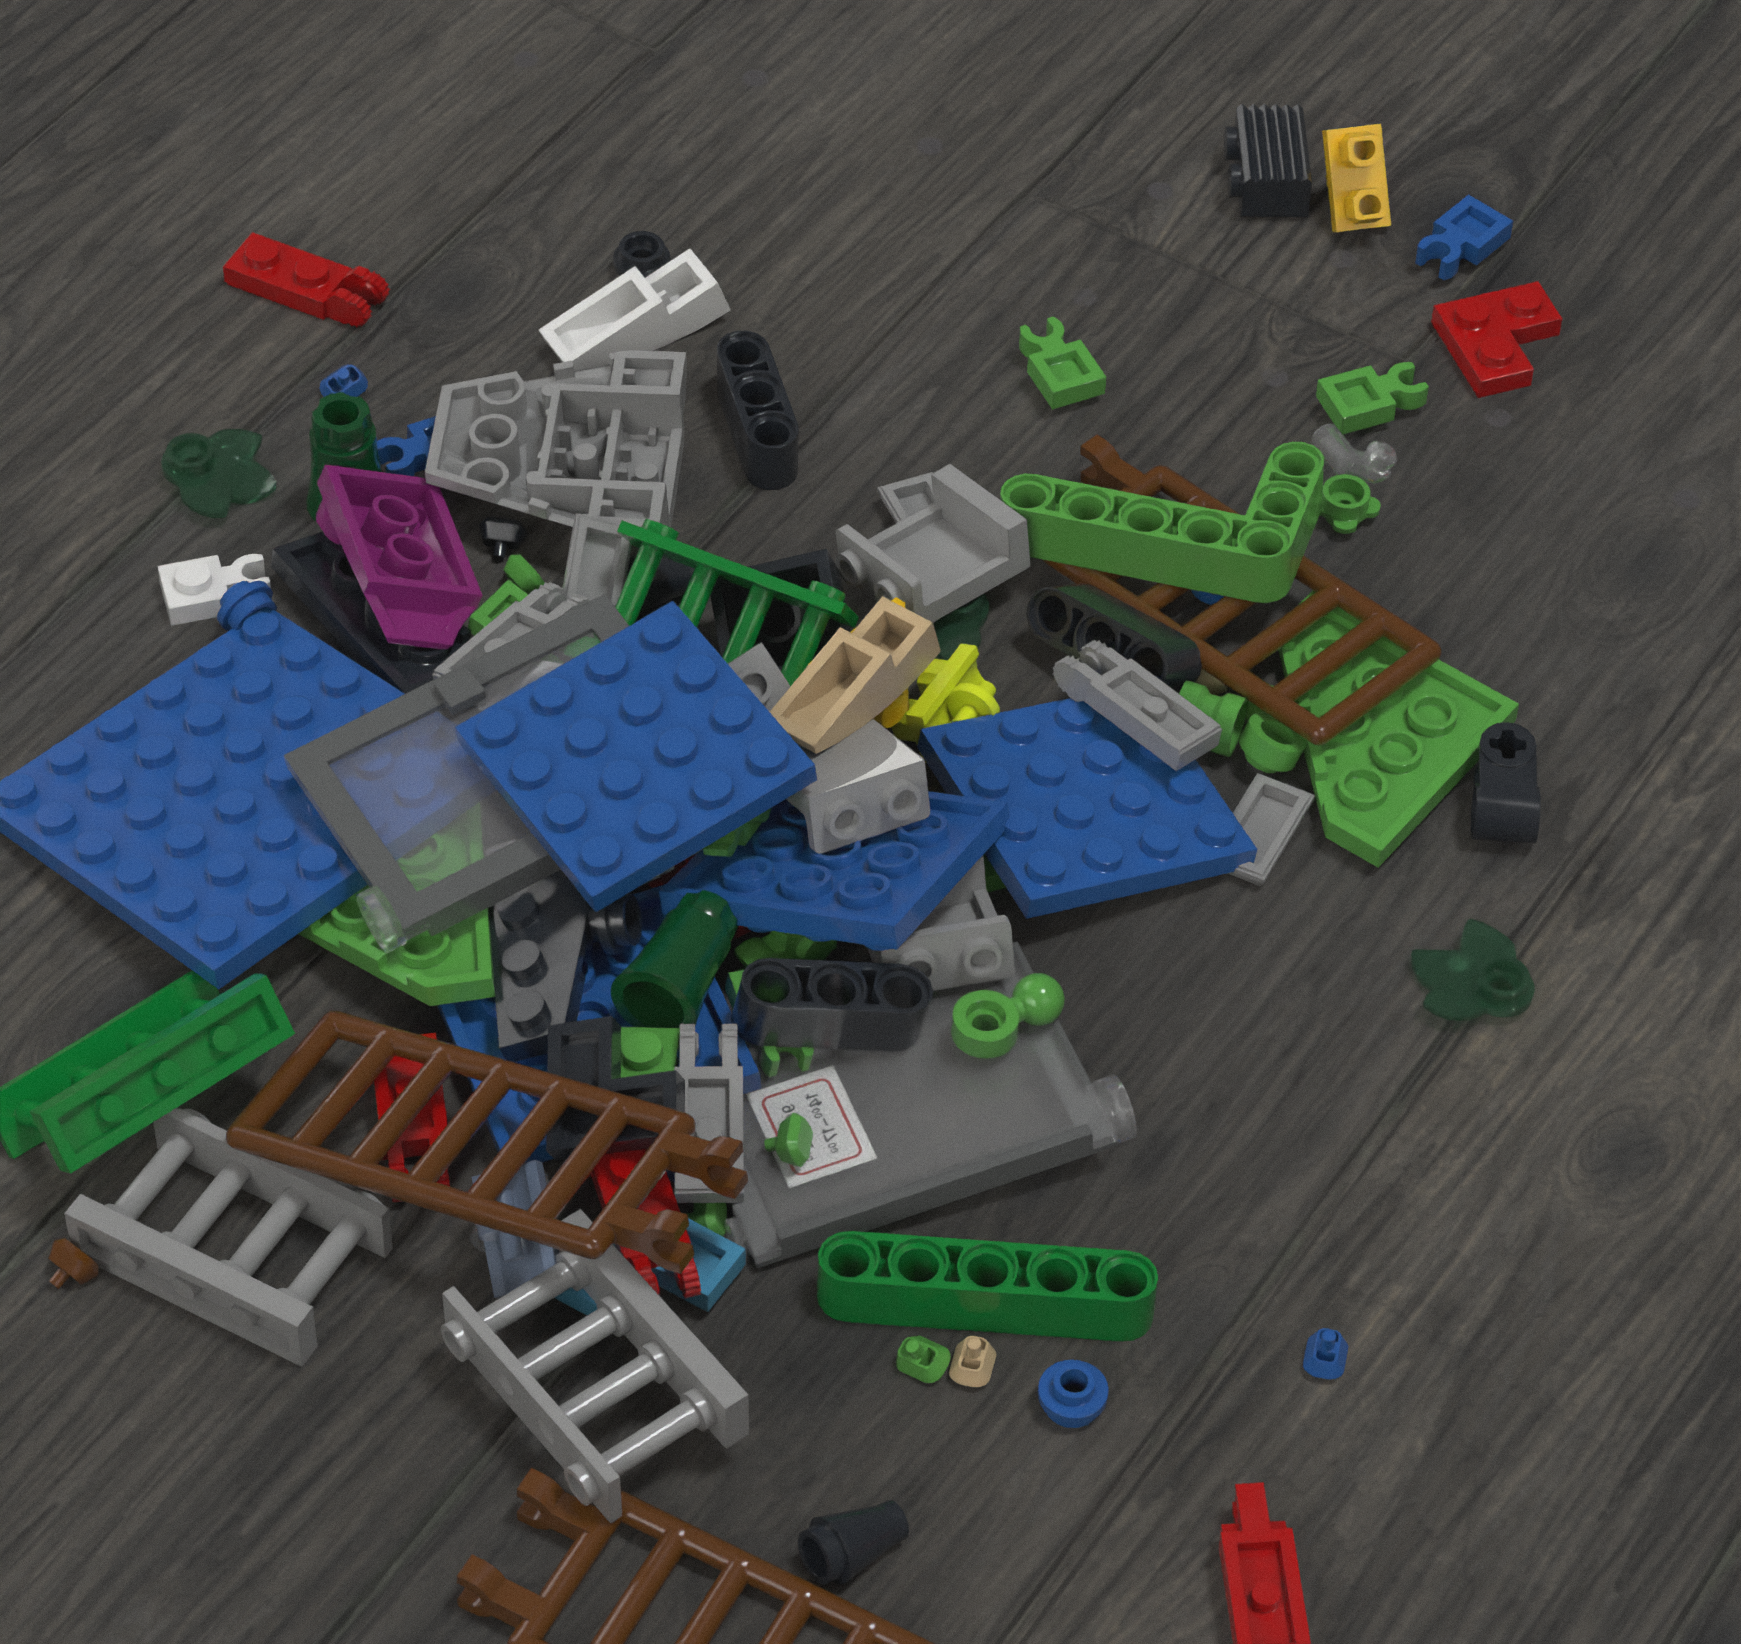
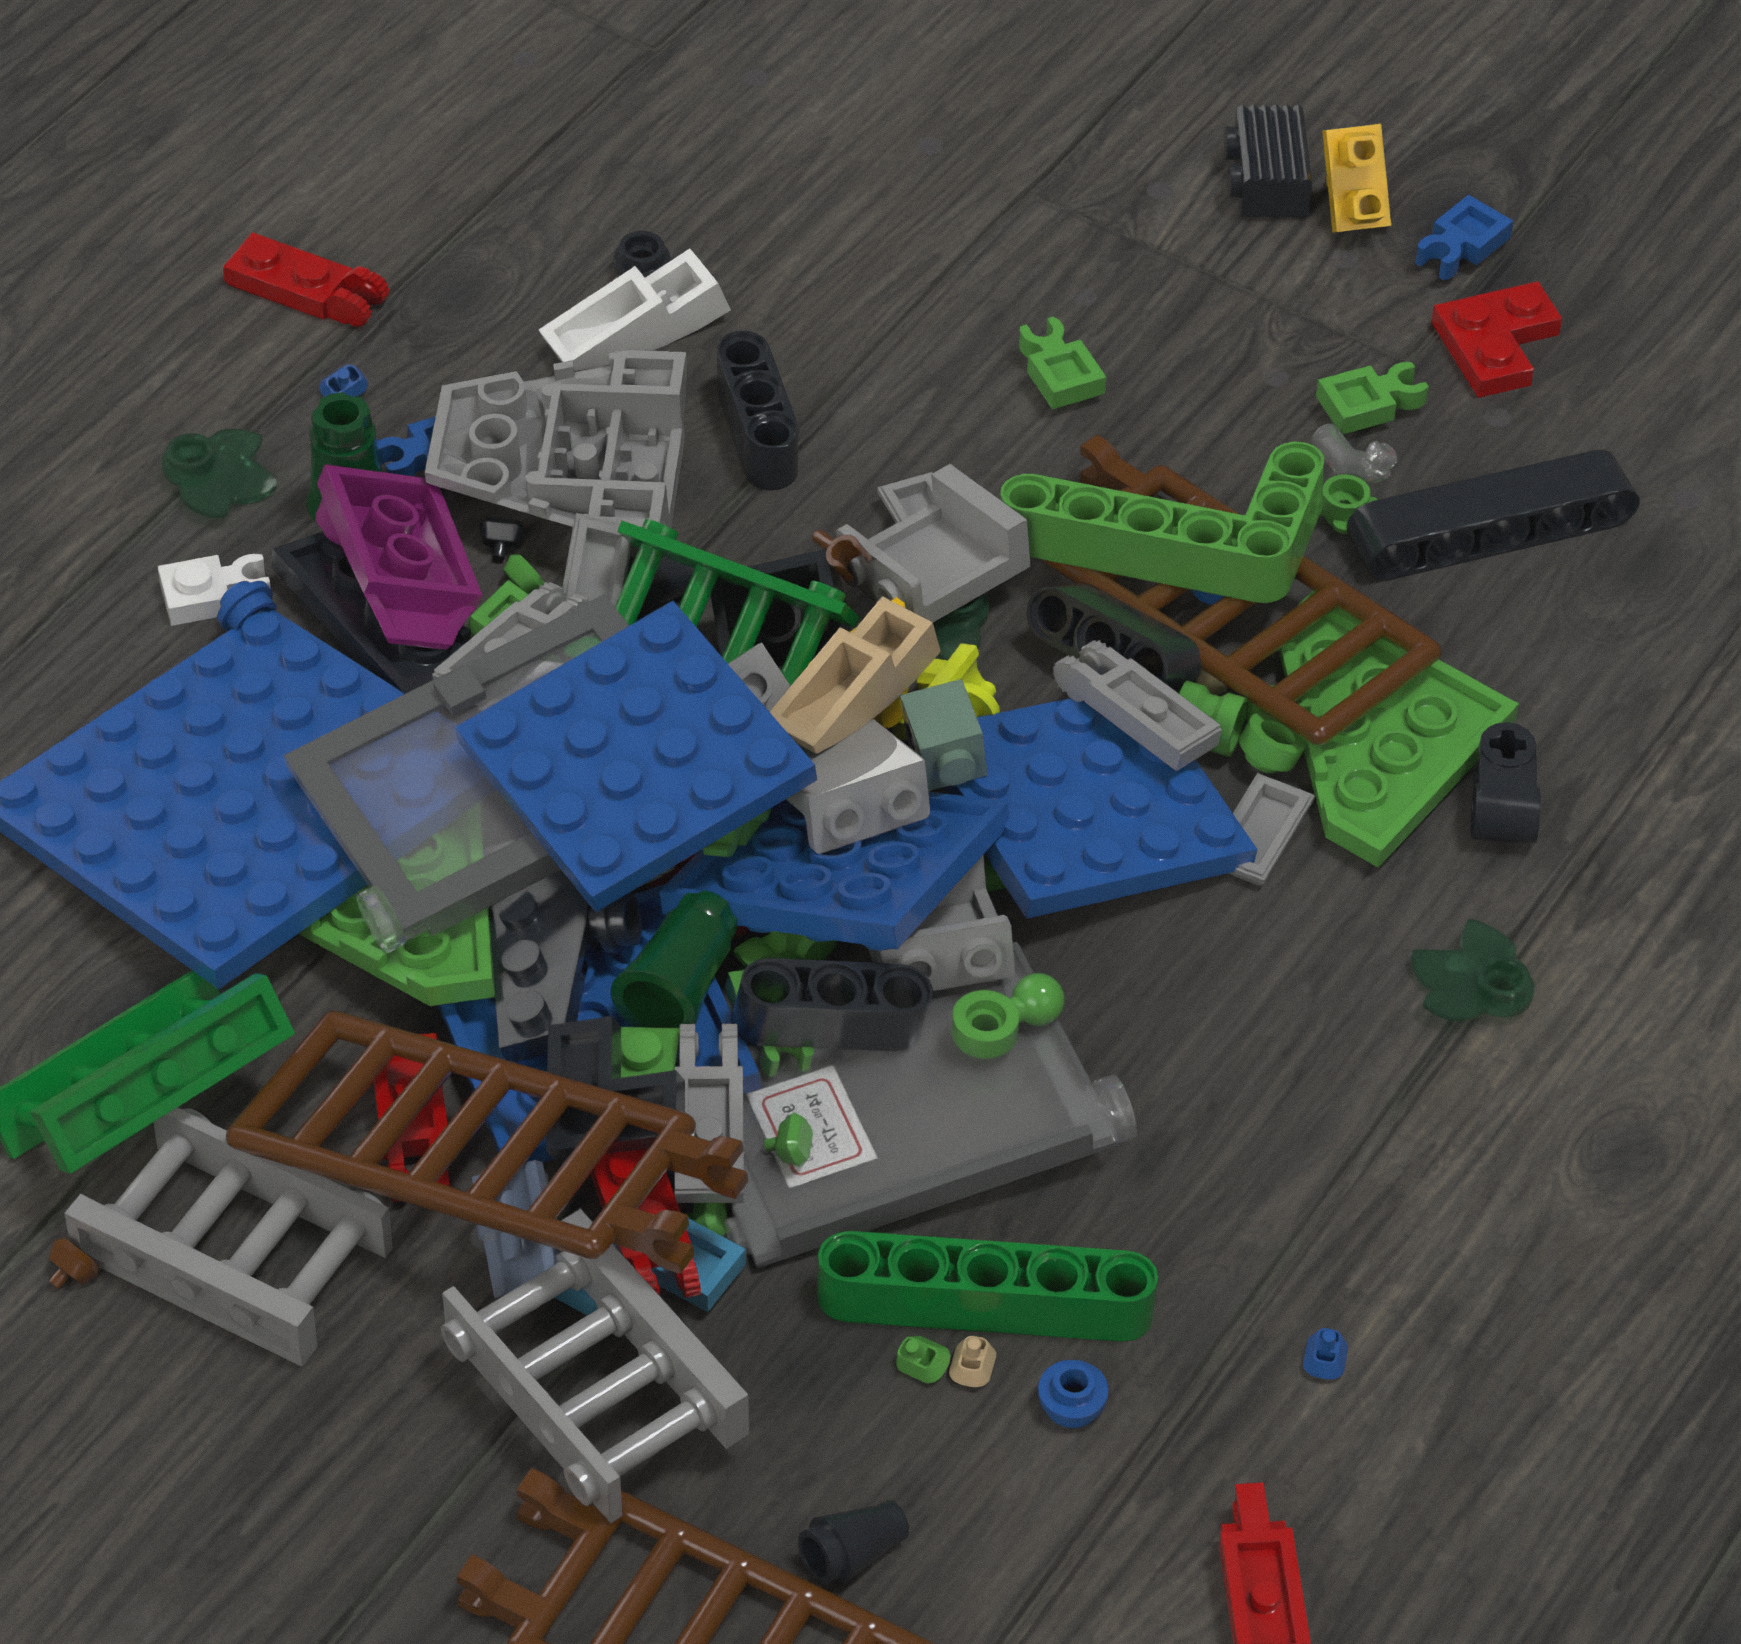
(841, 551): none -> reddish brown hand
(945, 734): none -> sand green brick
(1492, 514): none -> black beam

